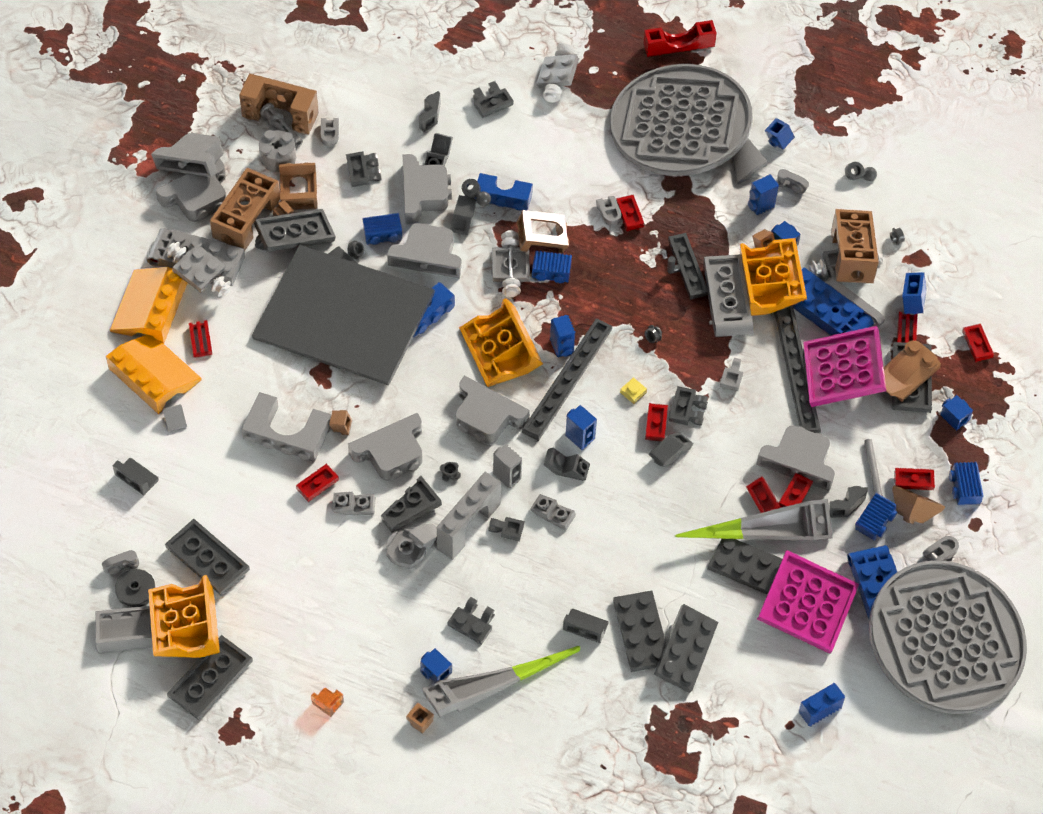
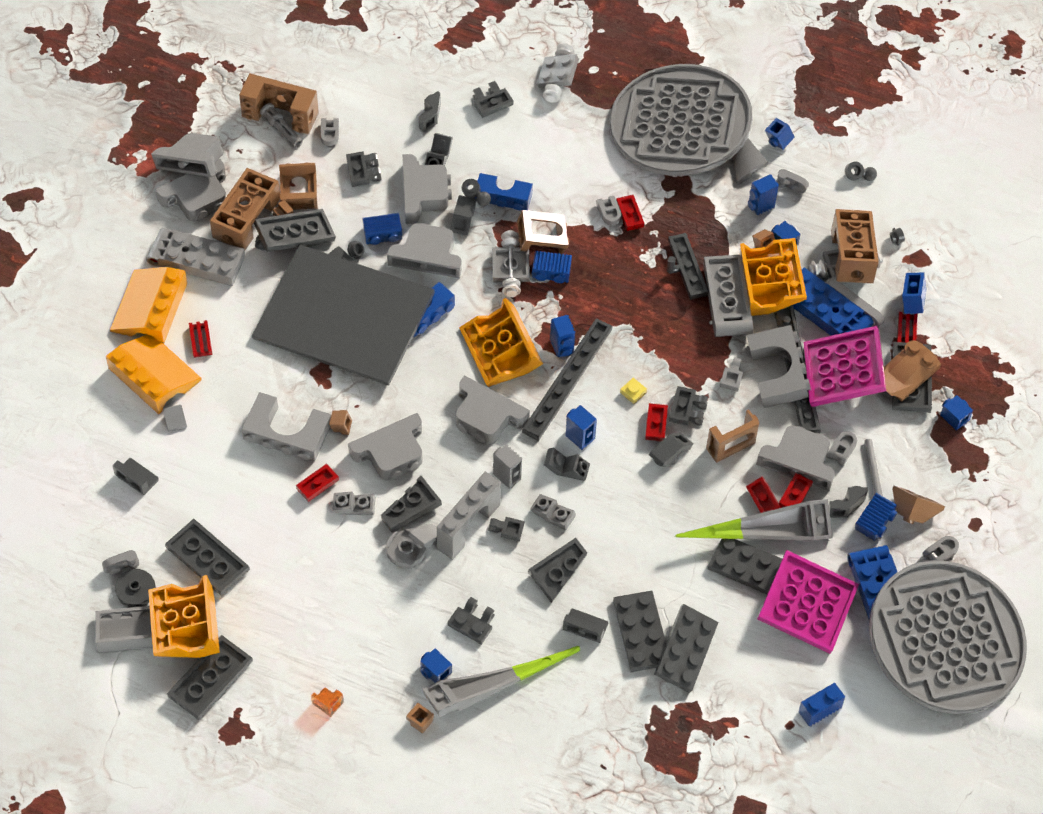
(198, 268): light grey plate -> none
(277, 148): light grey brick -> none
(450, 466): dark grey plate -> none
(557, 568): none -> dark grey wing
(653, 334): dark grey plate -> none
(698, 37): red arch -> none
(716, 441): none -> medium nougat panel
(790, 386): none -> light grey arch
(846, 442): none -> light grey plate
(914, 478): red plate -> none
(966, 483): blue brick -> none
(978, 342): red plate -> none

